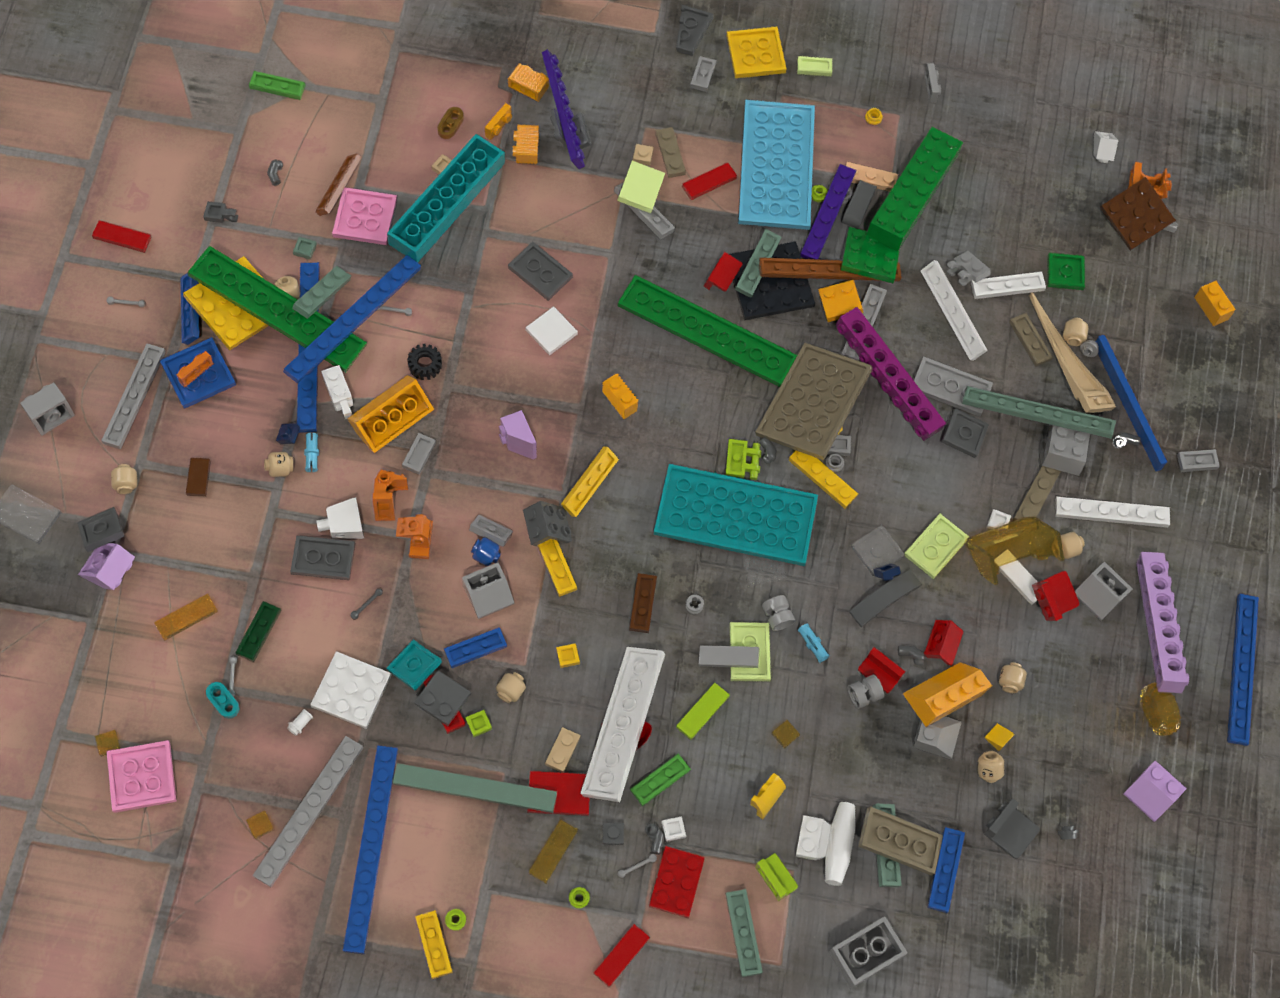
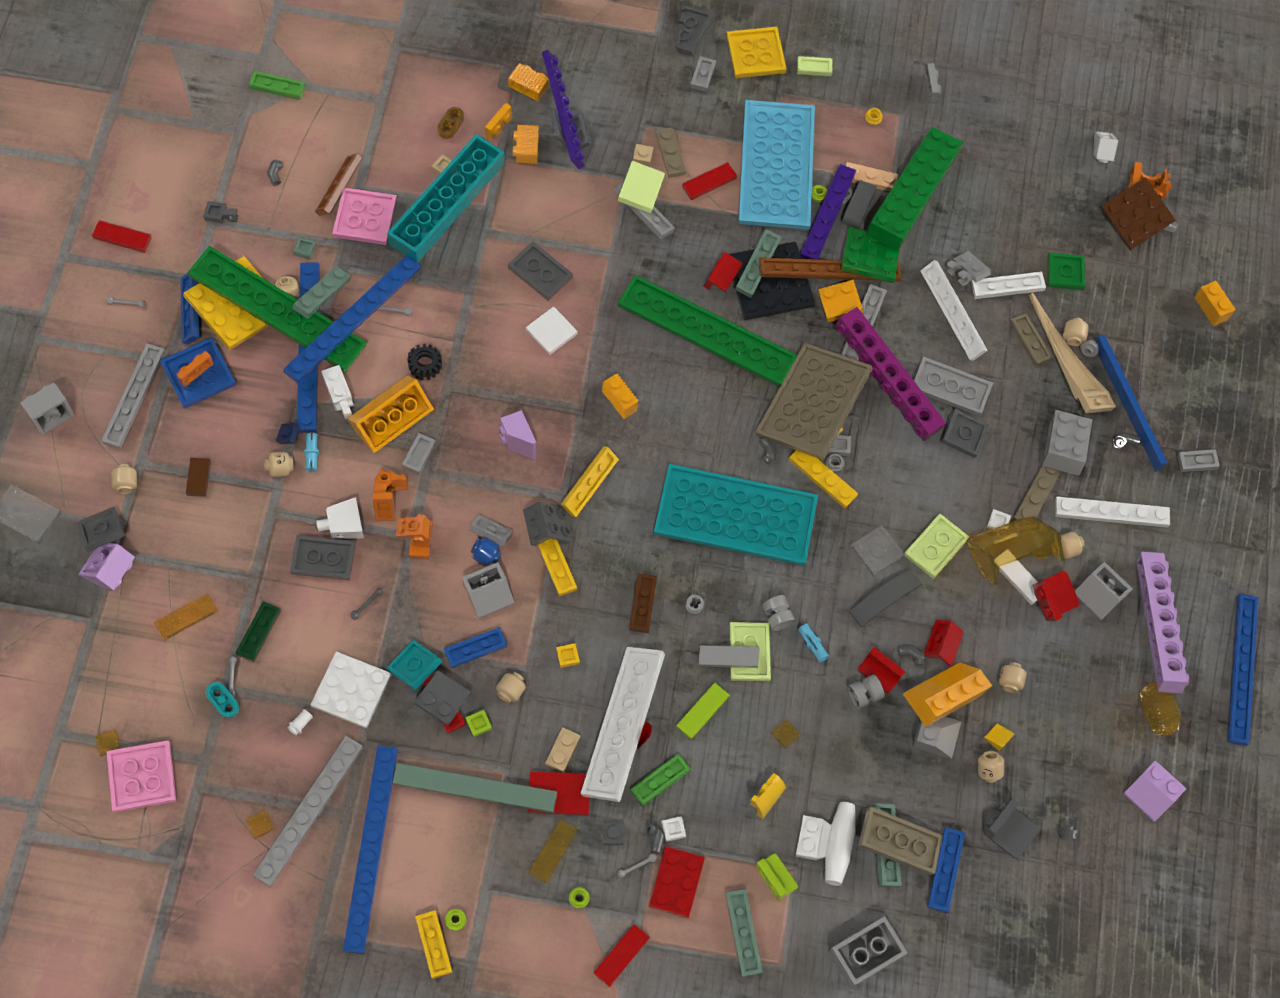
(736, 459): lime plate -> none
(887, 571): dark blue plate -> none
(1039, 412): sand green tile -> none

